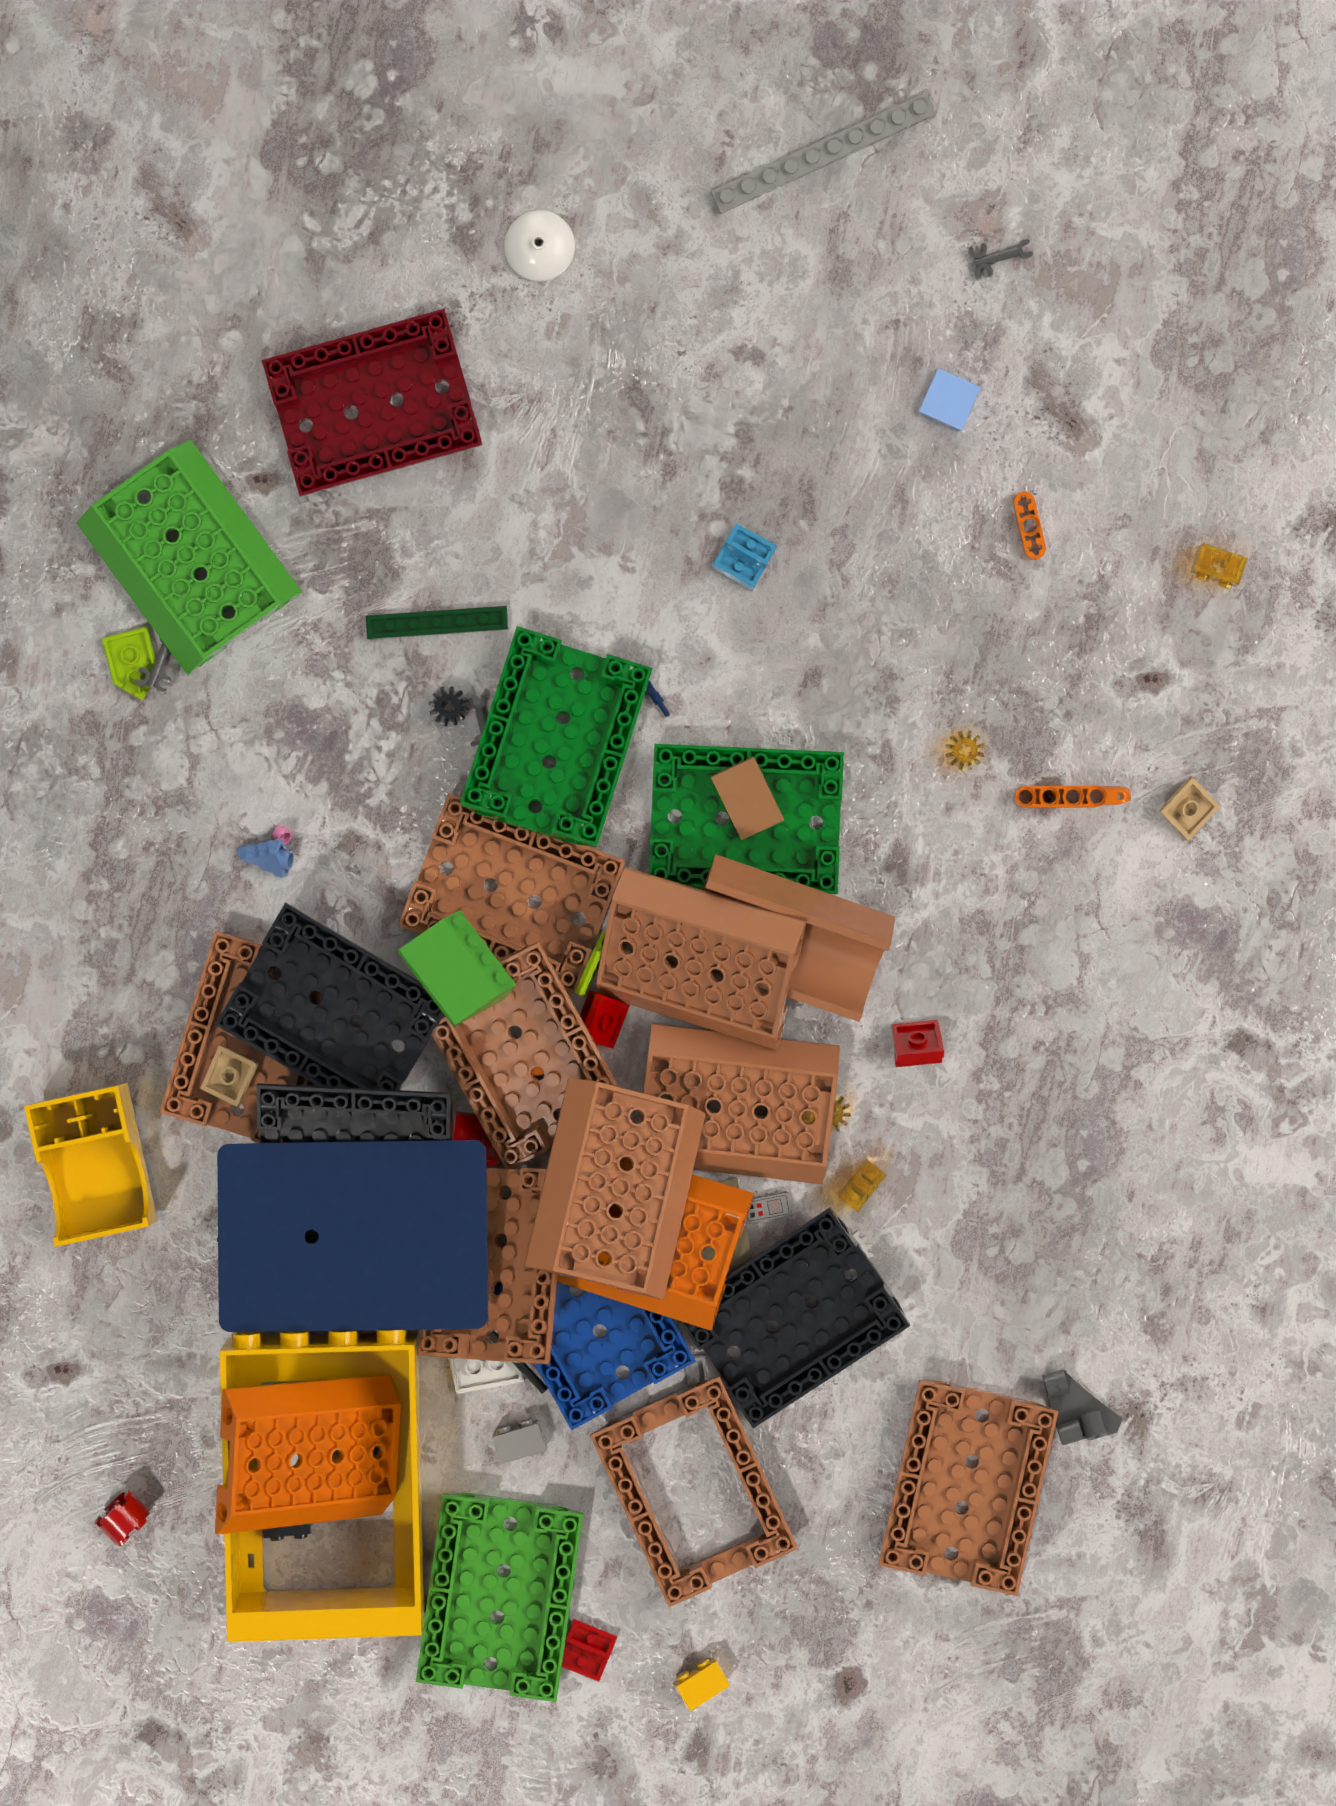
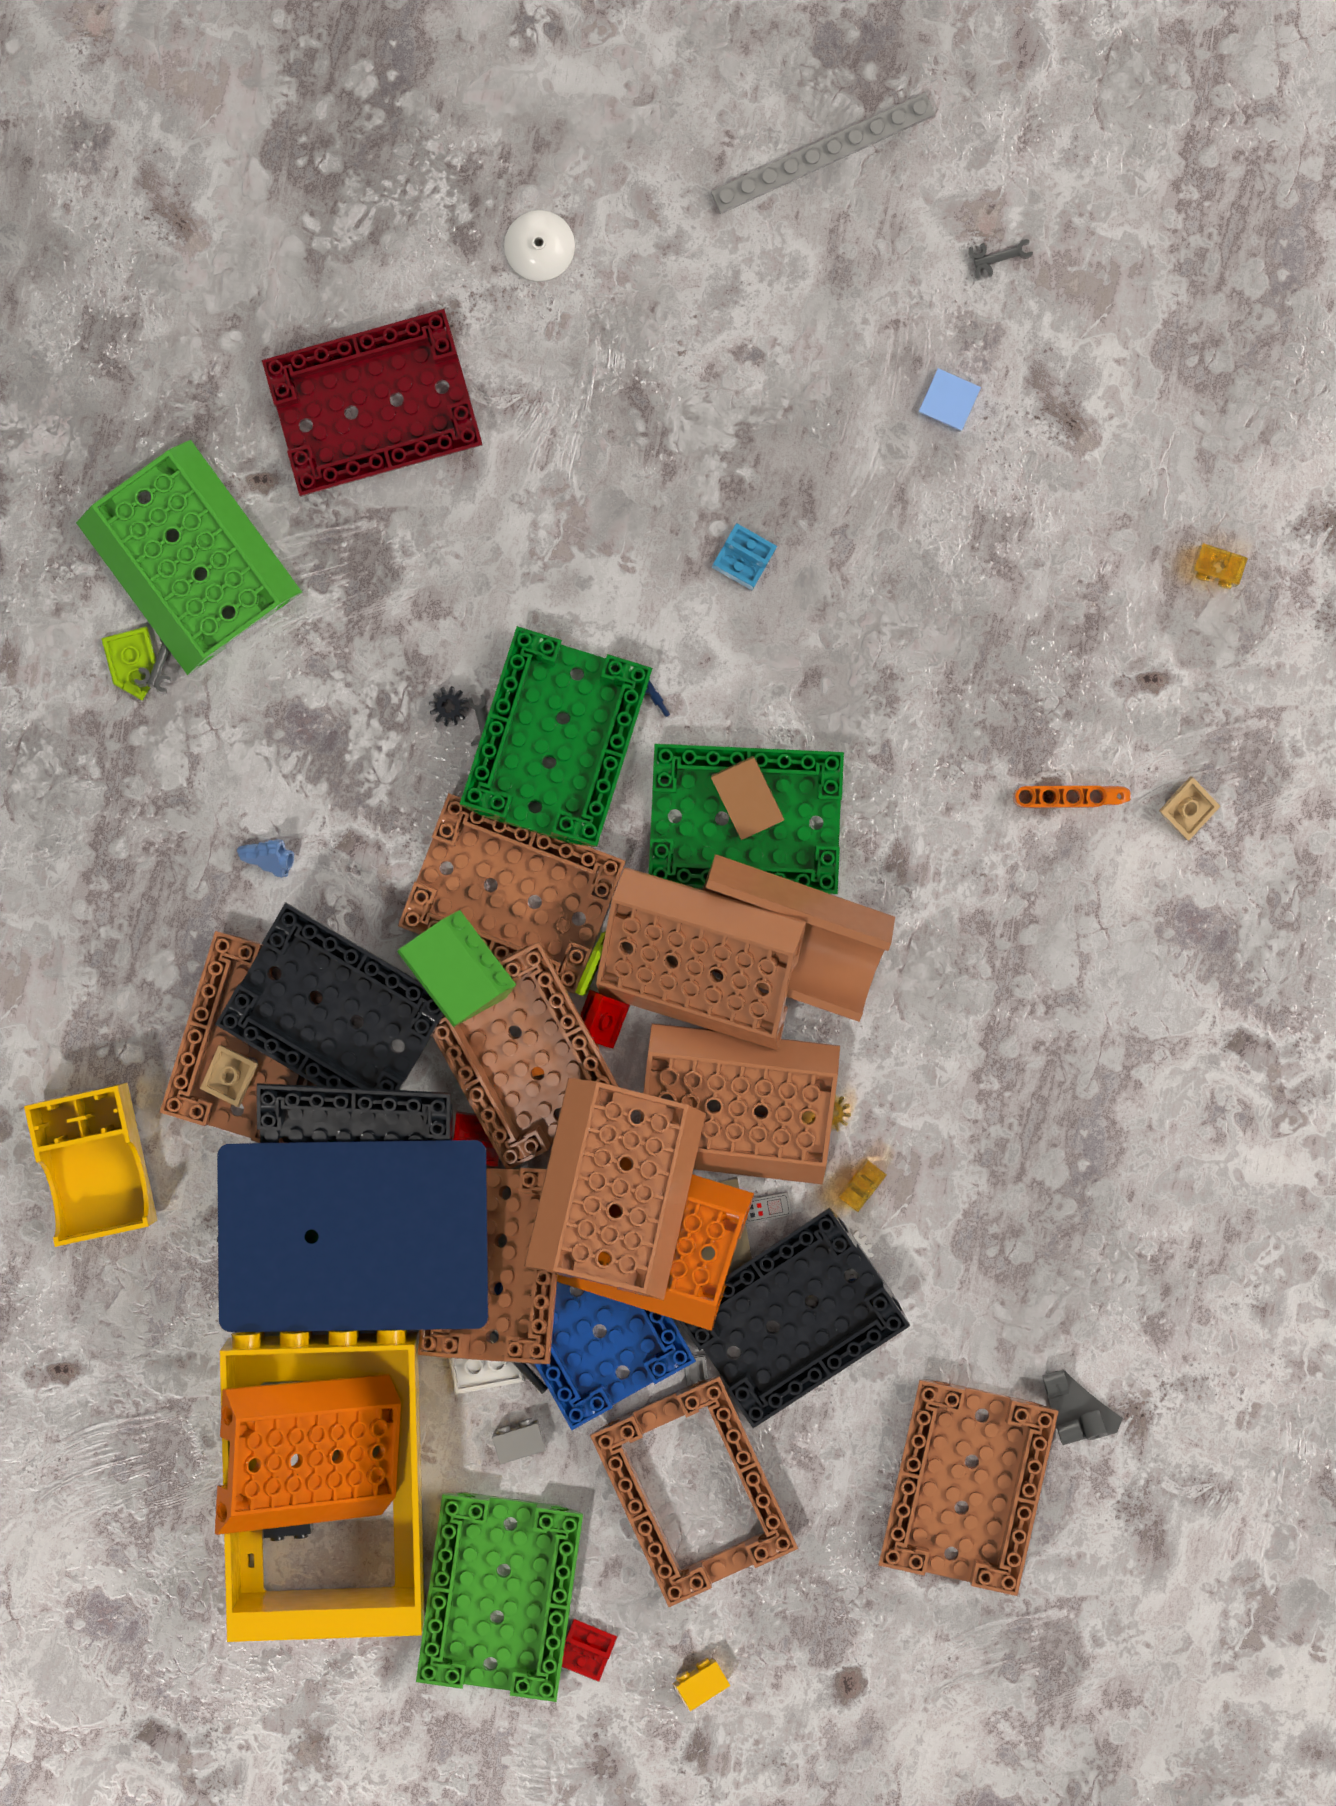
(122, 1517): red brick -> none
(281, 833): bright pink hinge -> none
(437, 622): dark green tile -> none
(917, 1043): red bracket -> none
(961, 757): clear yellow gear -> none
(1035, 517): orange beam -> none

